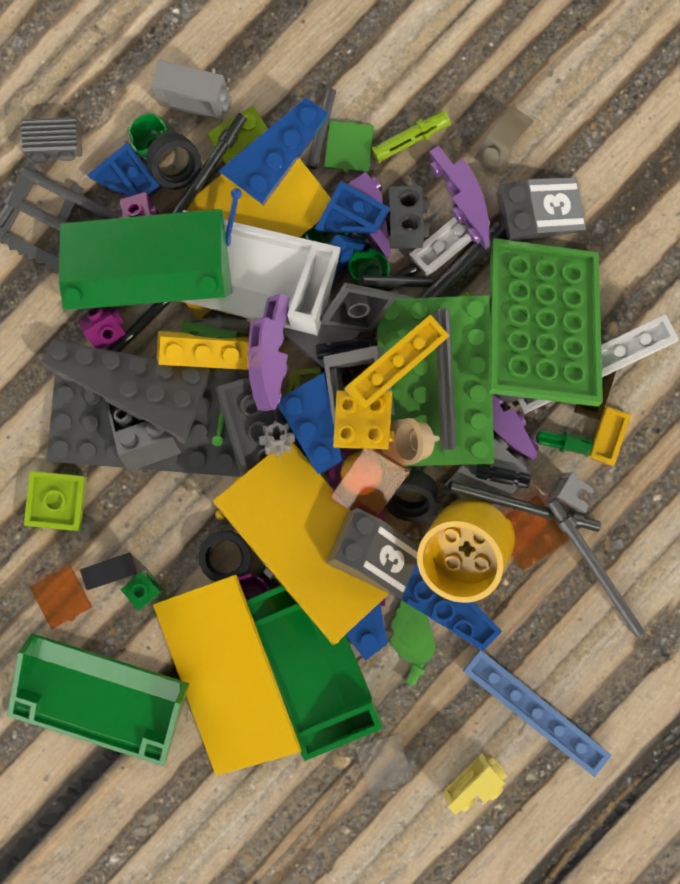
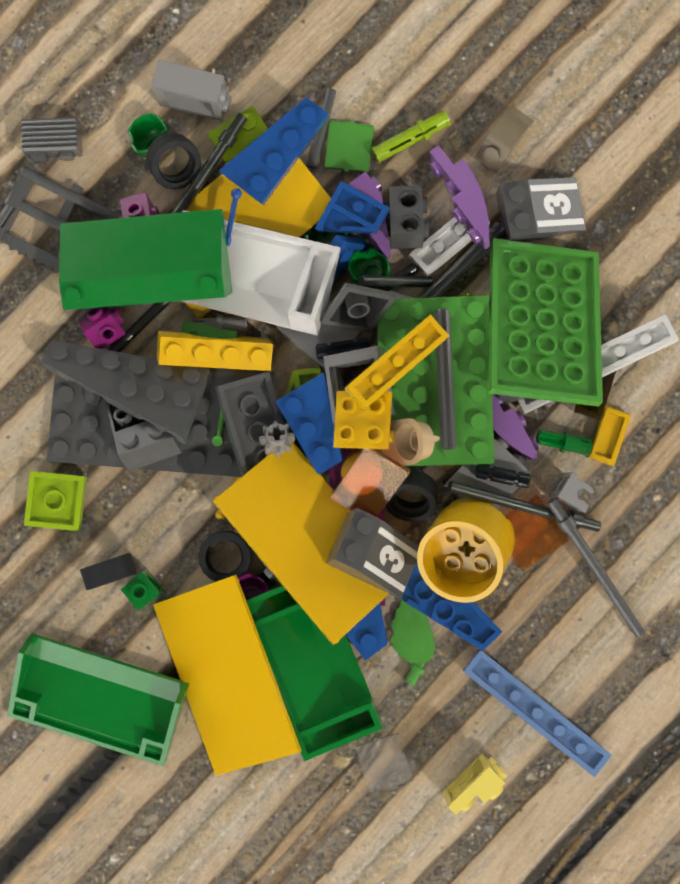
(61, 597): clear orange piece -> none
(125, 173): blue wing -> none
(265, 362): medium lavender slope -> none

